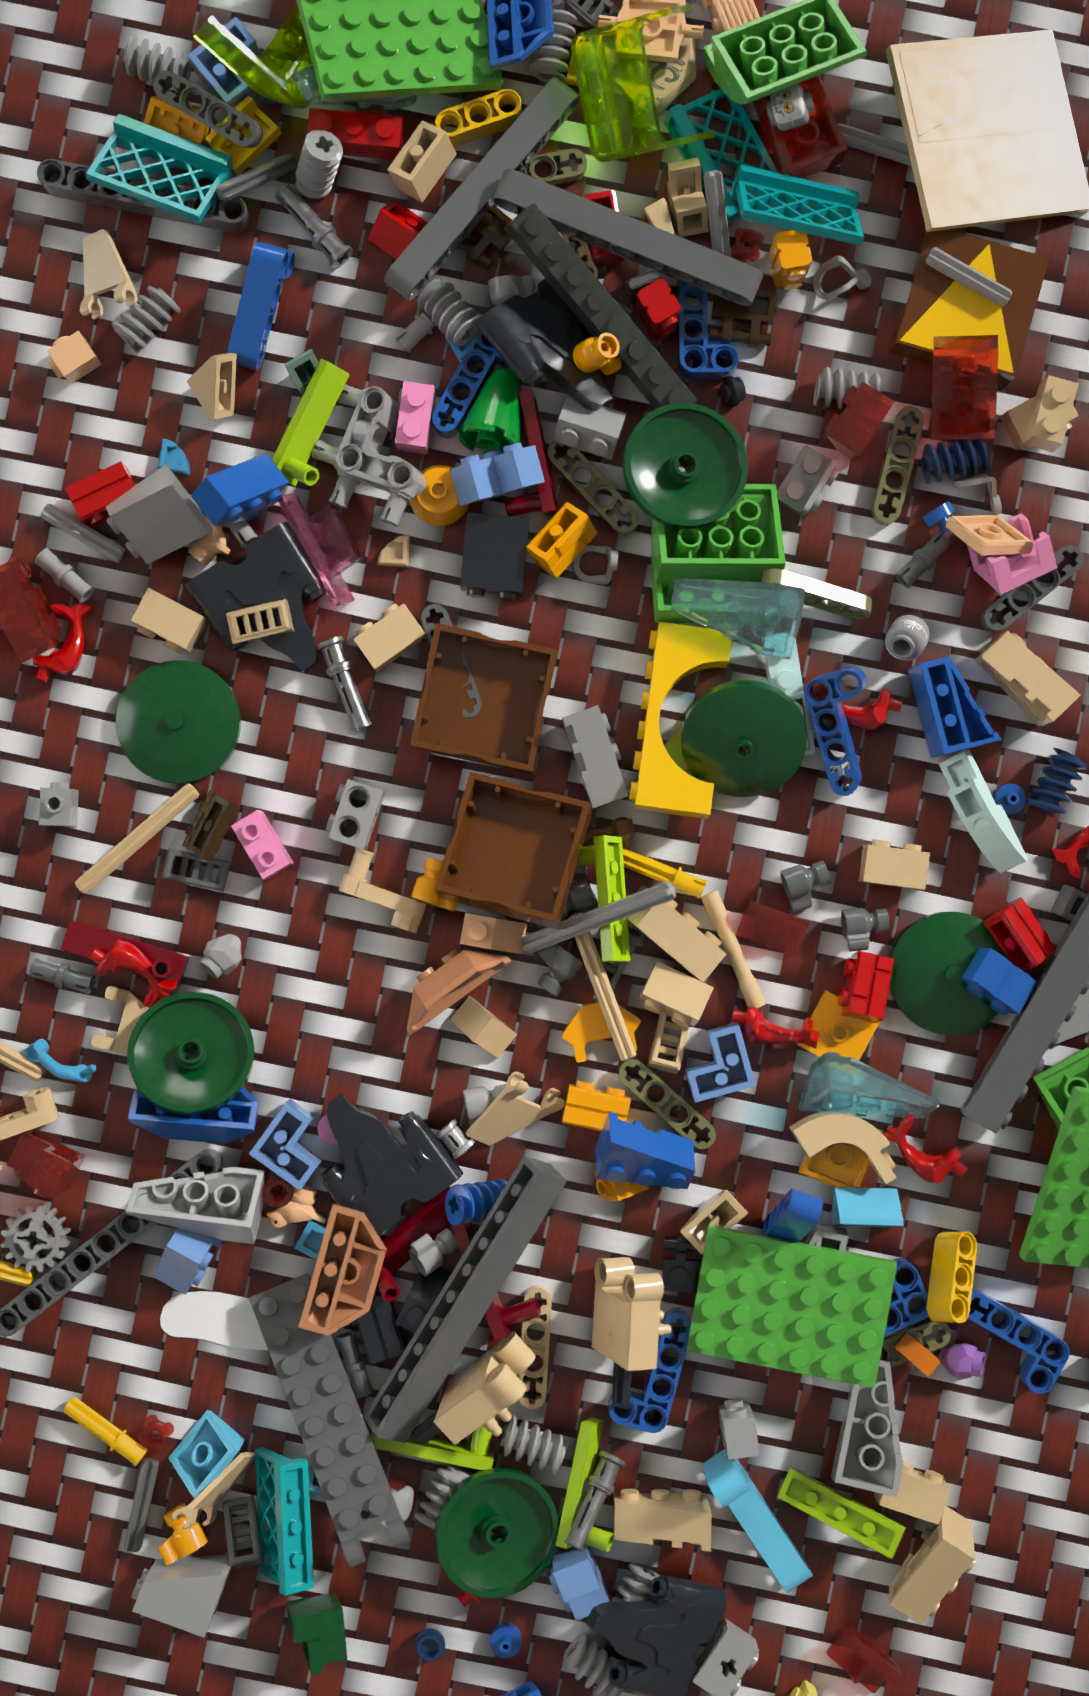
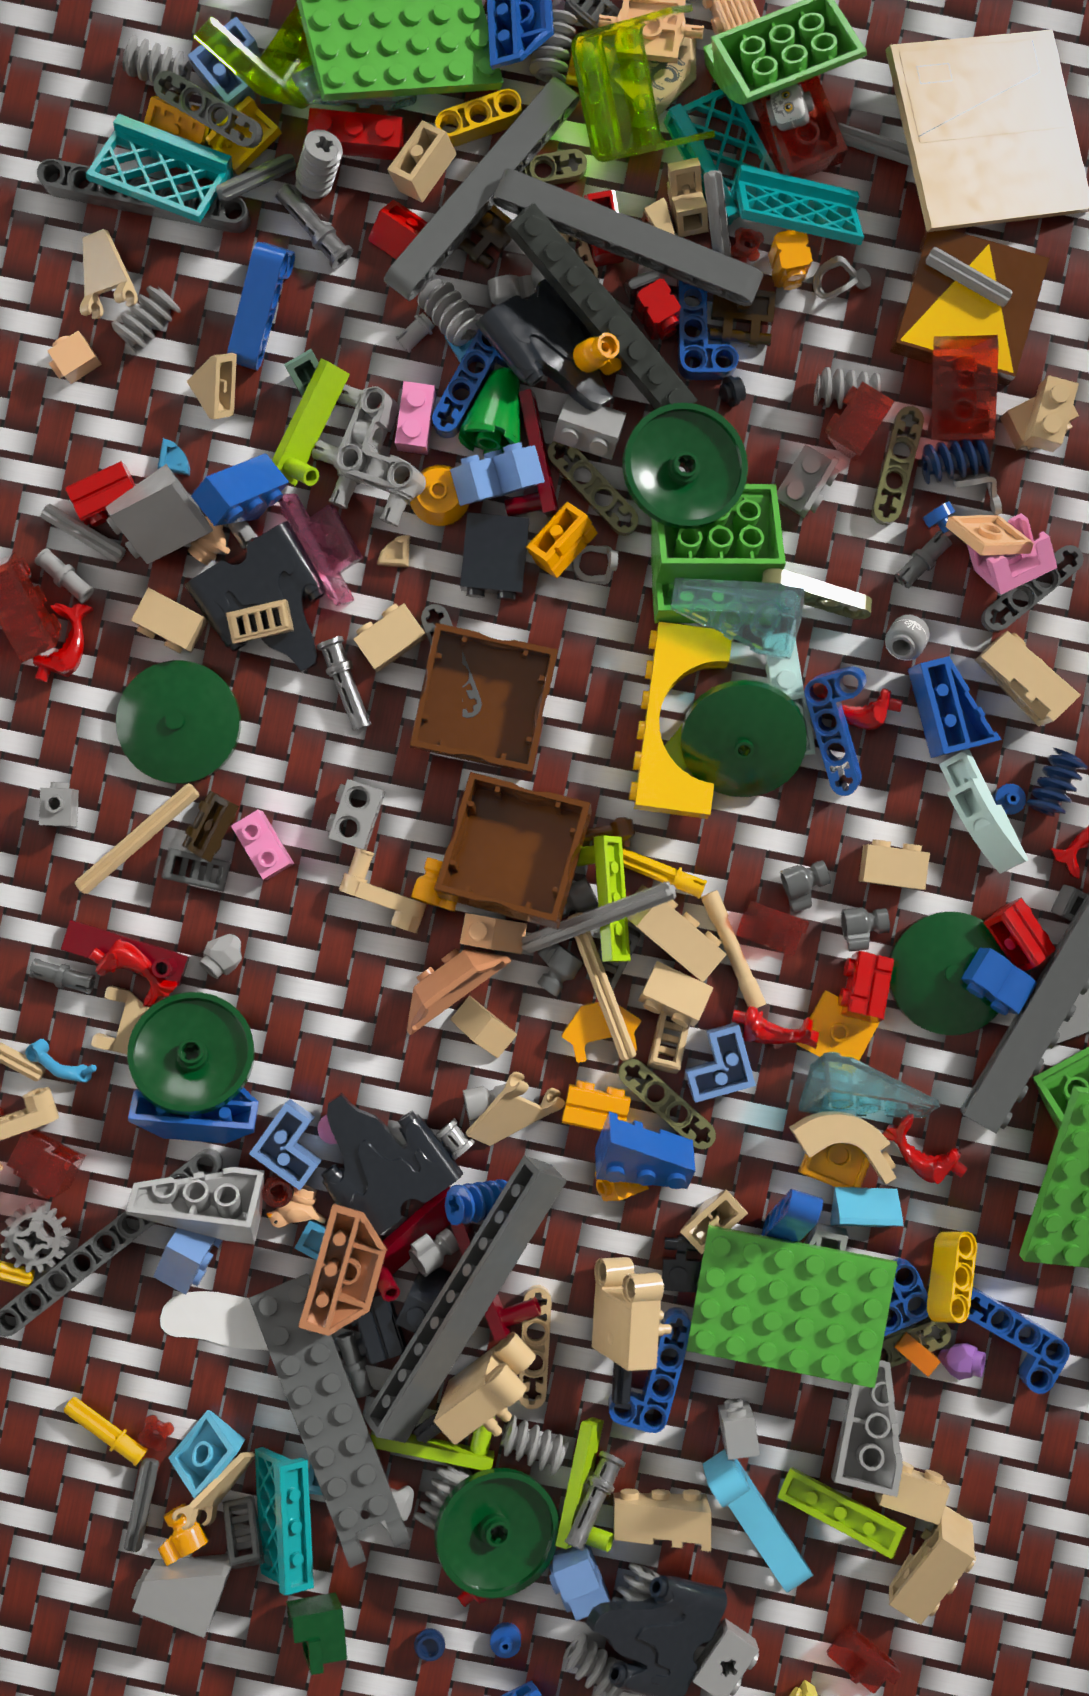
(596, 756): light grey wedge -> none

